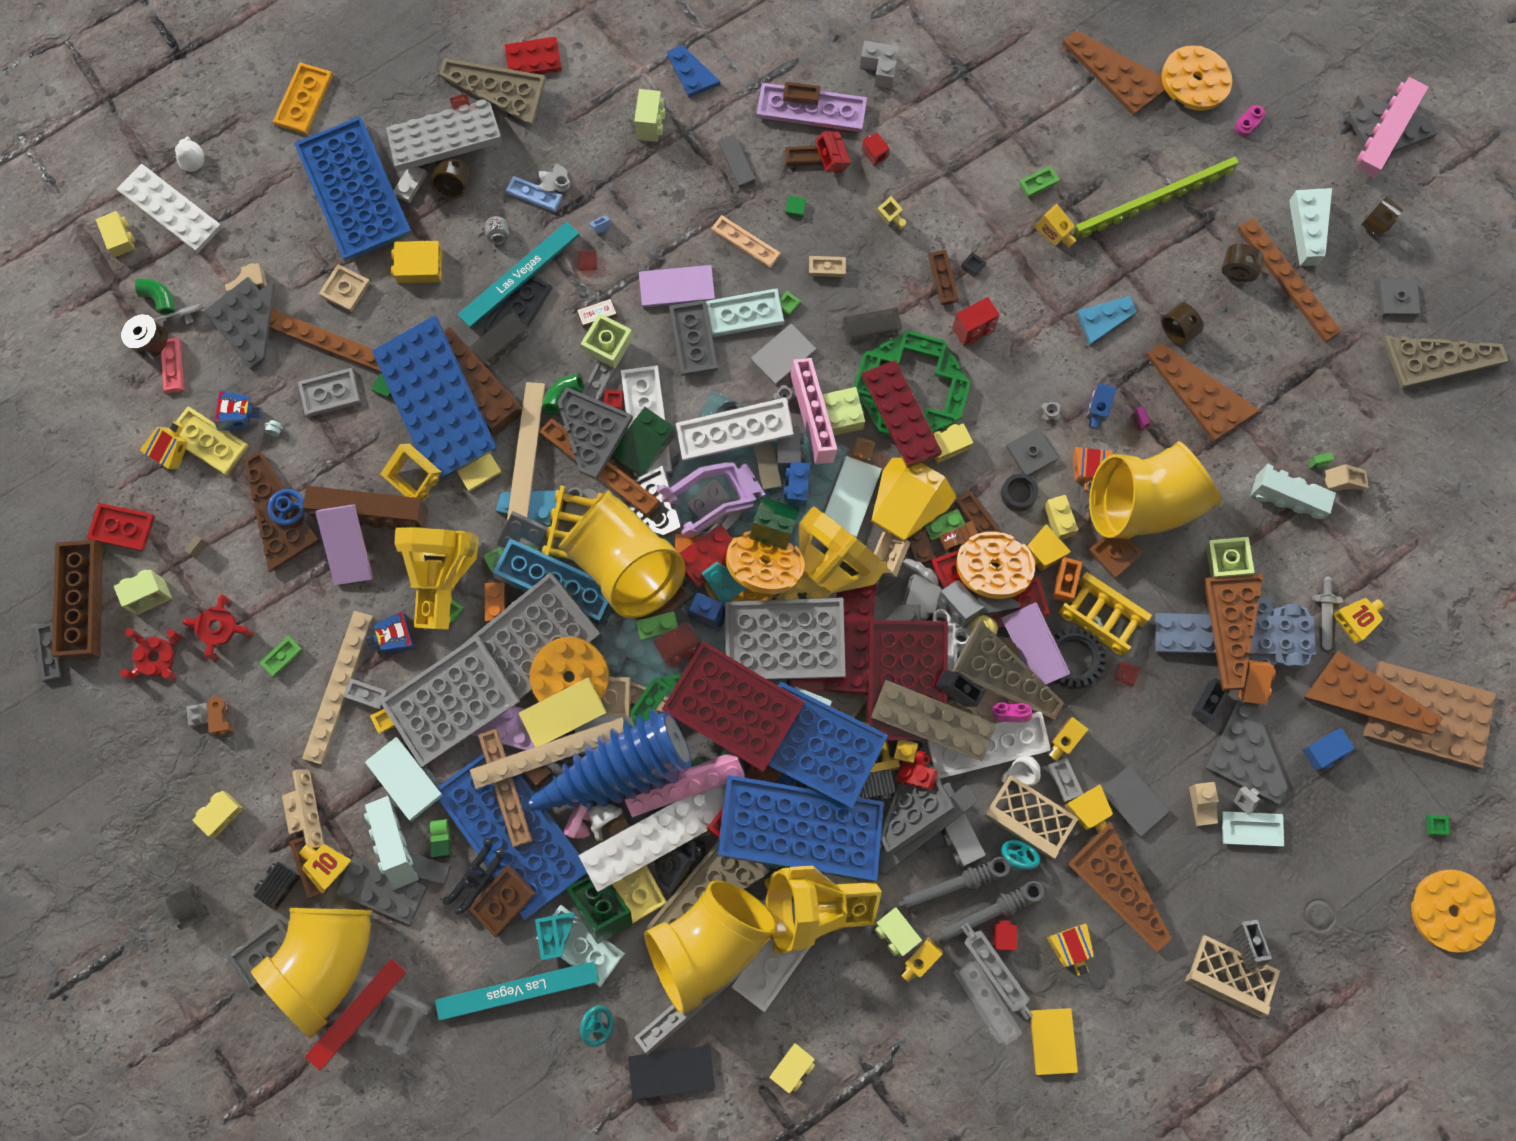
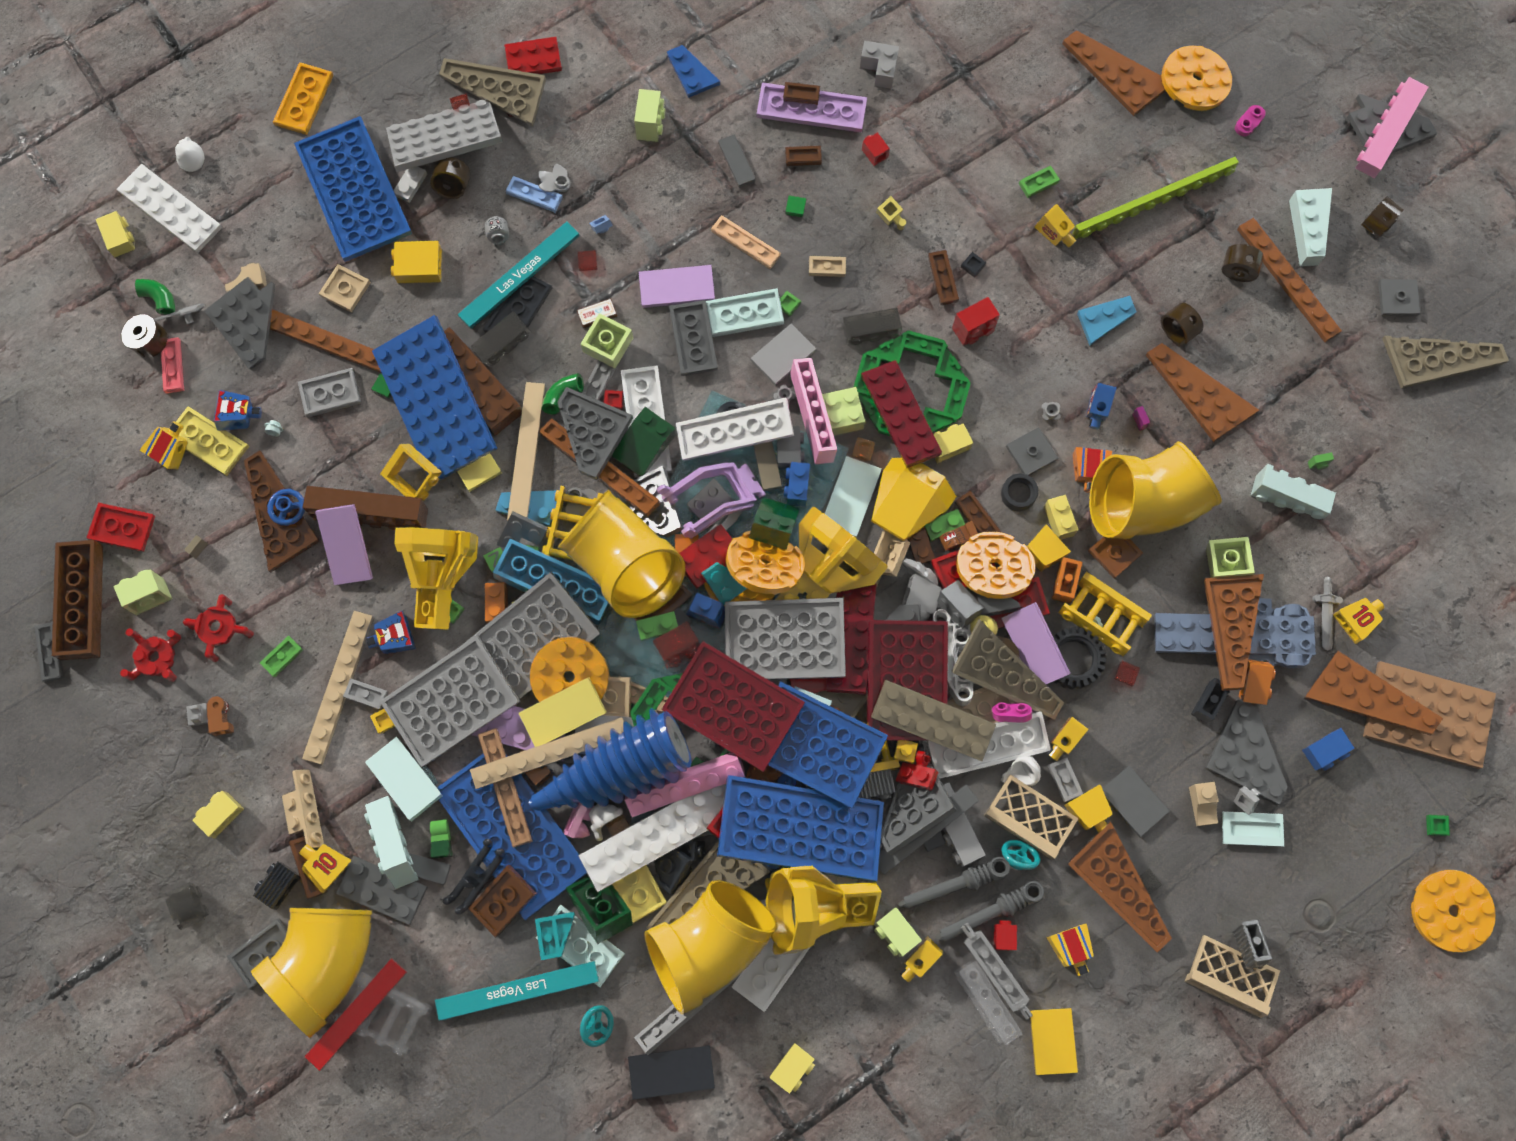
(833, 152): red brick -> none
(960, 688): black brick -> none
(1346, 478): tan arch -> none

